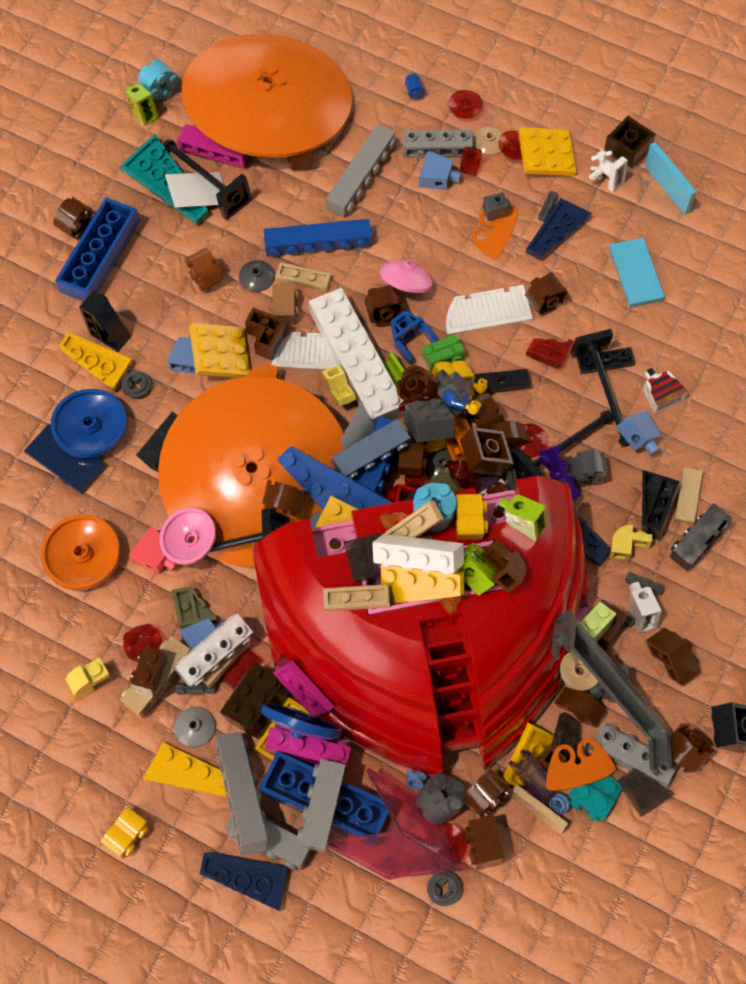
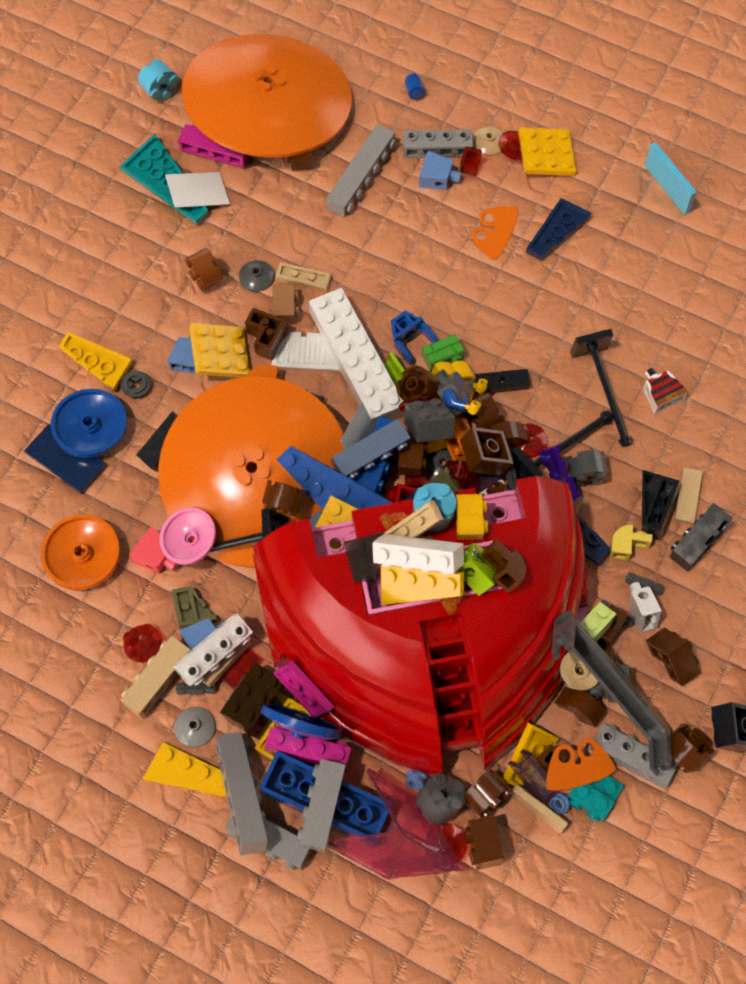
(73, 217): reddish brown brick -> none
(84, 678): light yellow brick -> none
(98, 249): blue brick -> none
(103, 321): black wedge -> none
(125, 833): yellow brick -> none
(138, 97): lime torso -> none
(148, 671): reddish brown brick -> none
(230, 197): black tile -> none
(251, 878): dark blue wing -> none
(317, 237): blue brick -> none
(338, 386): light yellow brick -> none
(356, 597): tan tile -> none
(383, 305): reddish brown brick -> none
(406, 276): bright pink dish -> none
(453, 885): dark grey gear -> none
(467, 99): clear red dish -> none
(488, 310): white piece -> none
(495, 206): dark grey brick -> none
(525, 515): lime torso -> none
(546, 293): reddish brown brick -> none
(547, 206): dark grey axle -> none
(549, 351): clear red wing -> none
(568, 733): clear smoke wing -> none
(615, 171): white piece -> none
(615, 359): black tile -> none
(630, 141): dark brown brick -> none
(636, 272): medium azure tile -> none
(640, 432): medium blue torso -> none
(643, 791): clear smoke wing -> none

